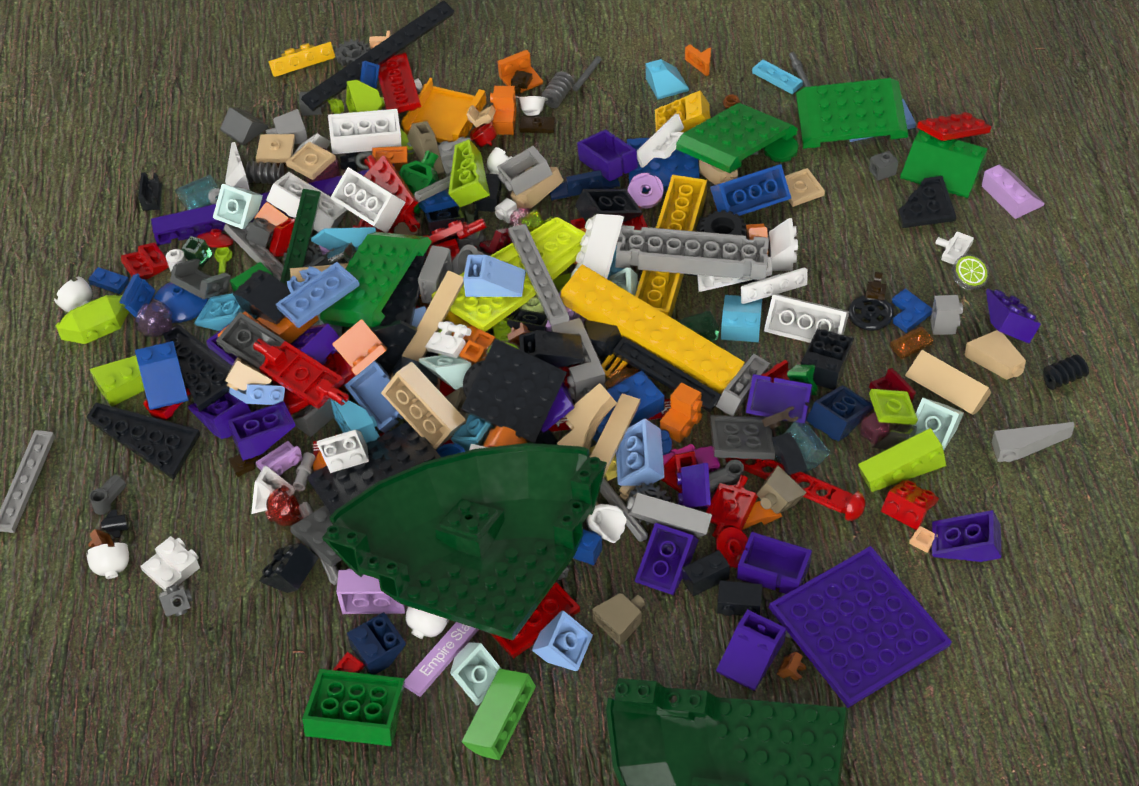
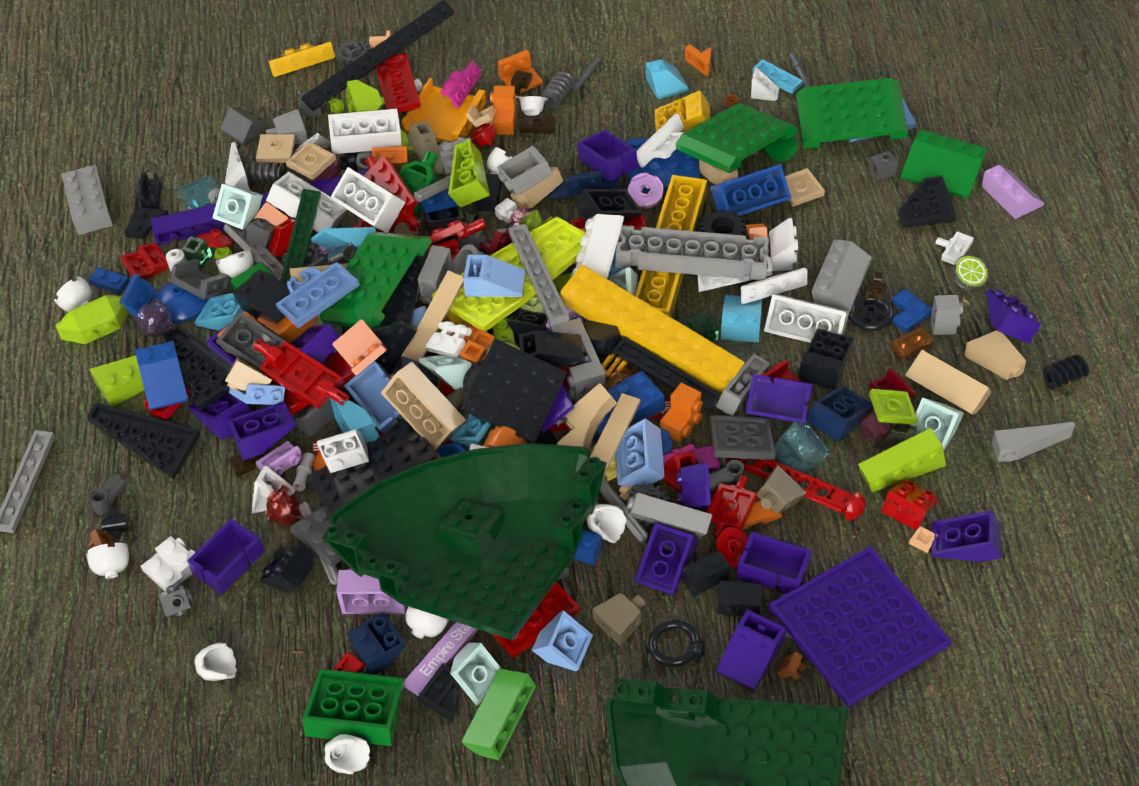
(86, 199): none -> light grey brick
(140, 221): none -> black wing
(216, 662): none -> white hair
(225, 556): none -> dark purple piece
(235, 263): none -> white cylinder
(347, 754): none -> white hair
(369, 74): blue tile -> none
(441, 693): none -> black wing
(461, 83): none -> dark pink bracket
(514, 335): dark orange tile -> none
(695, 649): none -> black piece
(763, 87): none -> white slope
(774, 420): dark brown plate -> none
(790, 453): black slope -> none
(803, 374): green slope -> none
(841, 275): none -> light grey slope
(954, 126): red plate -> none

